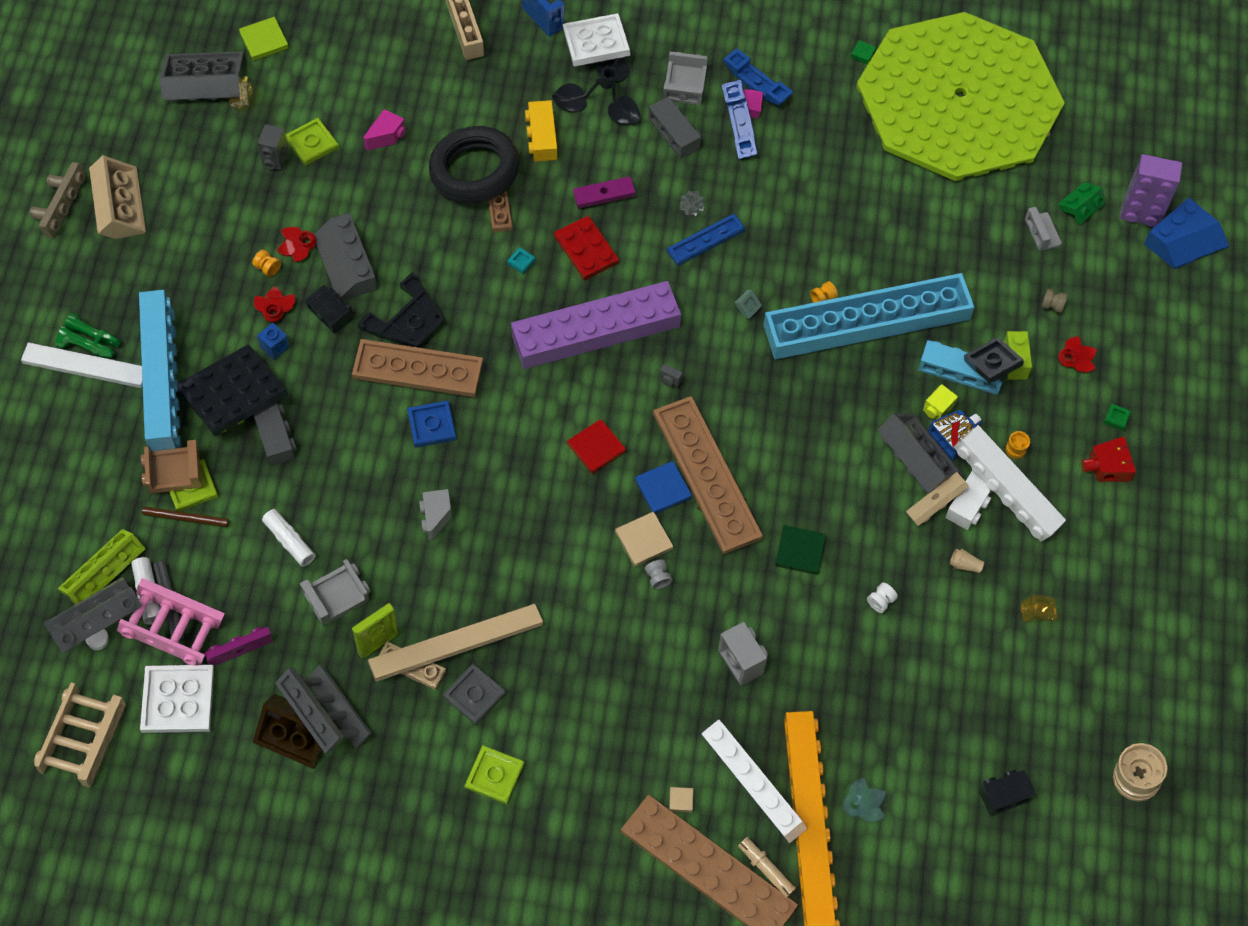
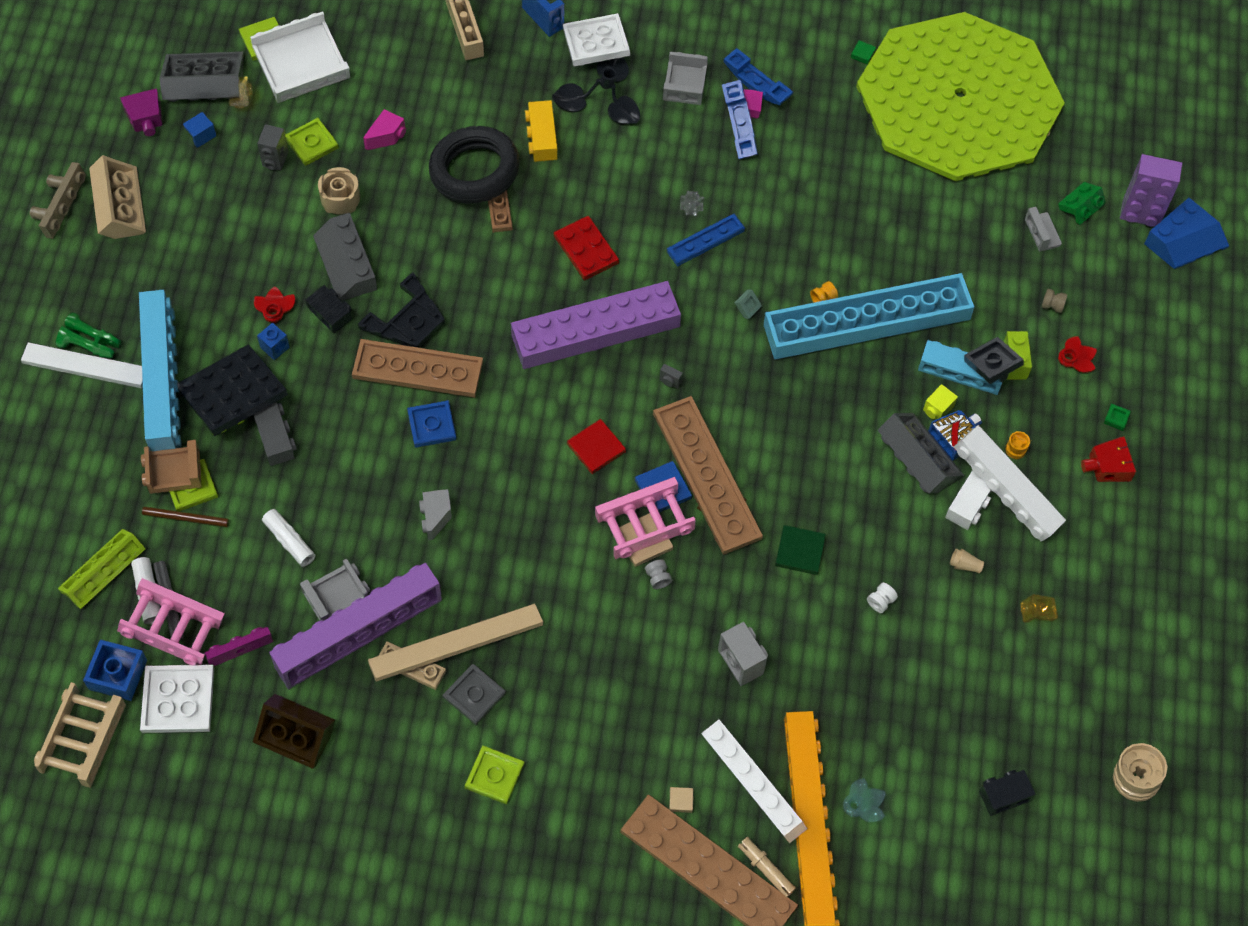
(92, 614): dark grey fence -> none
(99, 640): white tile -> none
(115, 670): none -> blue brick
(143, 111): none -> magenta torso
(200, 129): none -> blue panel
(268, 264): light orange wheel -> none
(294, 243): red plate -> none
(299, 57): none -> white panel
(314, 716): dark grey fence -> none
(339, 191): none -> tan brick
(356, 625): none -> medium lavender brick
(375, 631): lime tile -> none
(521, 260): teal tile -> none
(604, 192): magenta tile -> none
(647, 498): none -> bright pink fence
(674, 127): dark grey brick -> none
(937, 499): tan tile -> none

